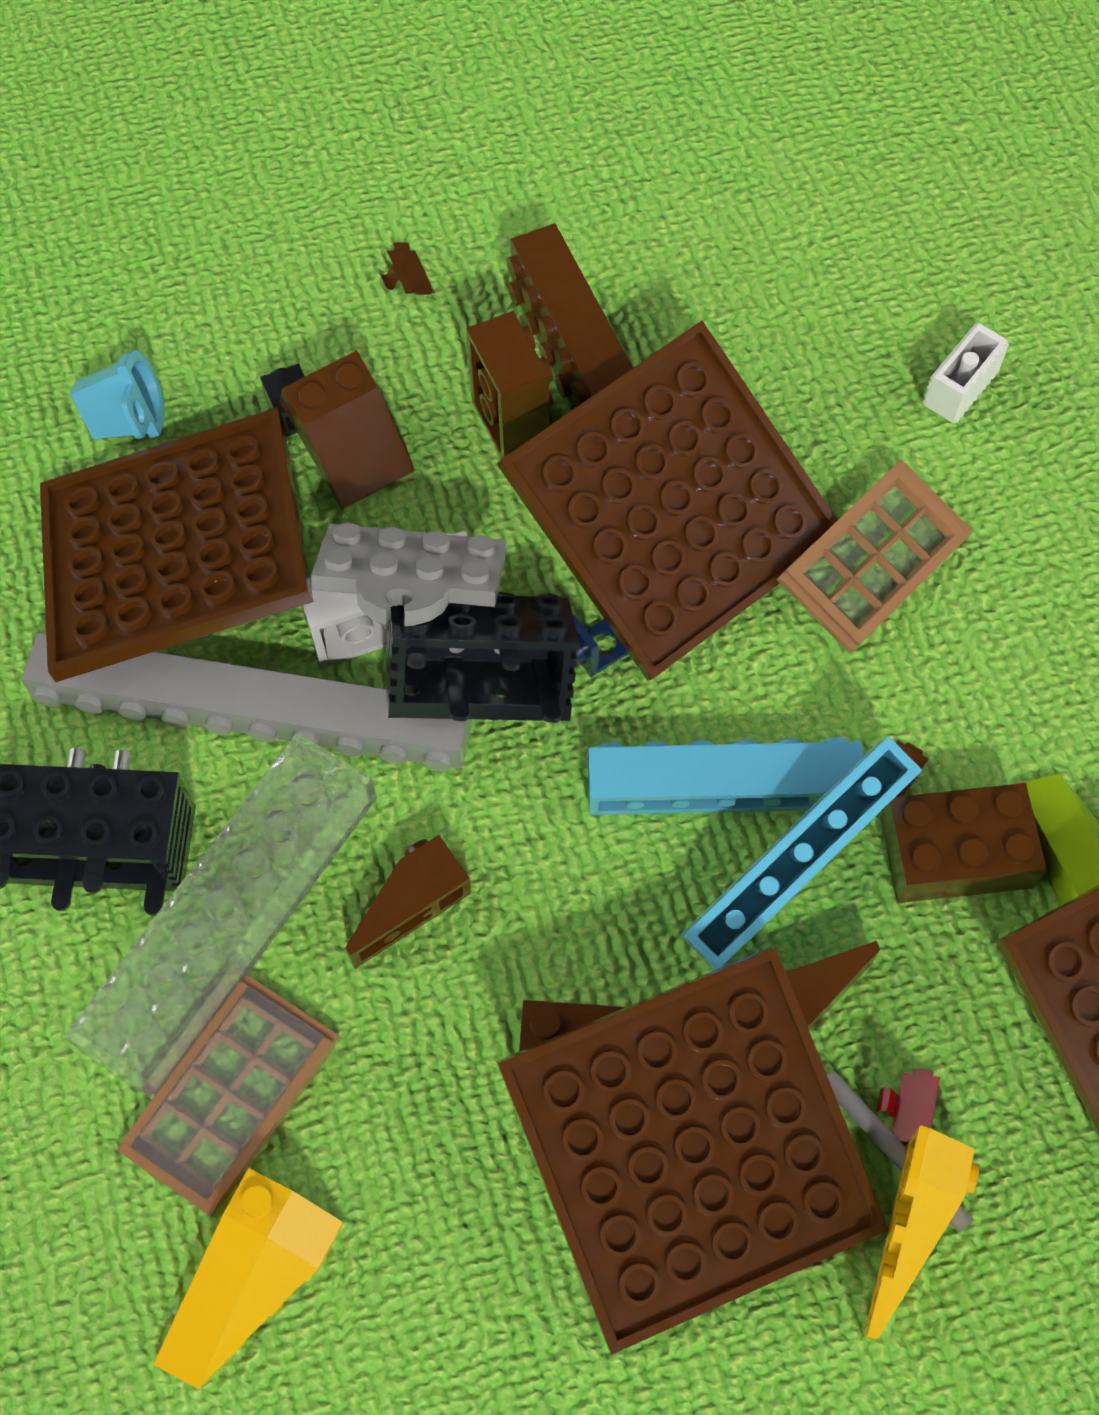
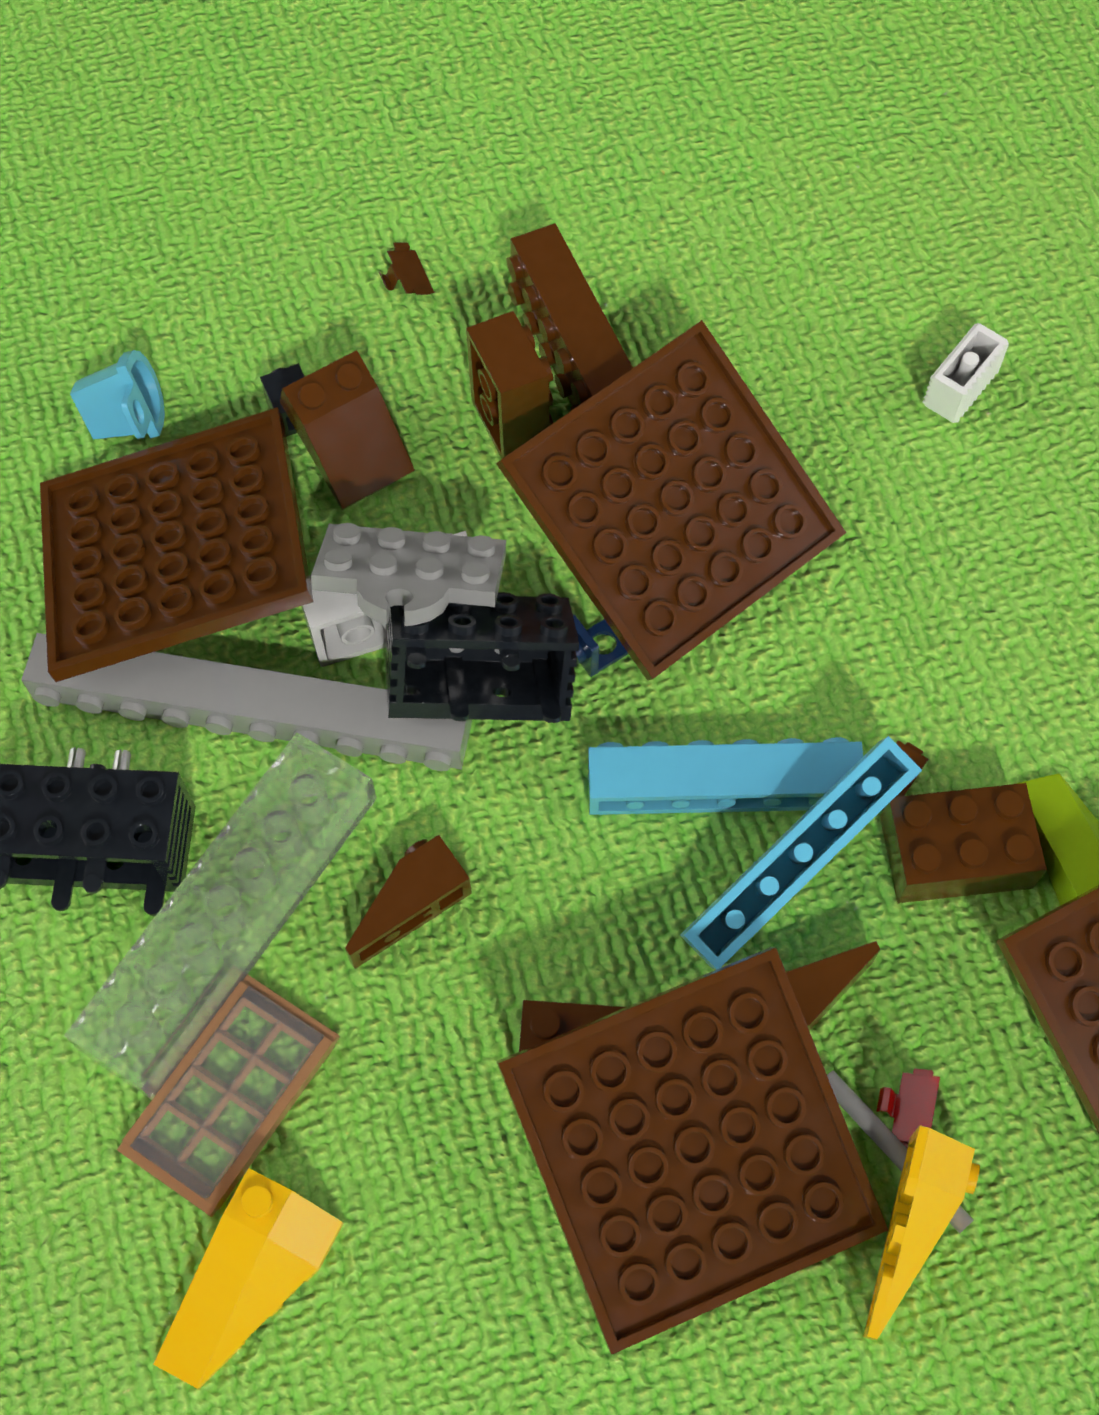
(874, 556): medium nougat piece -> none

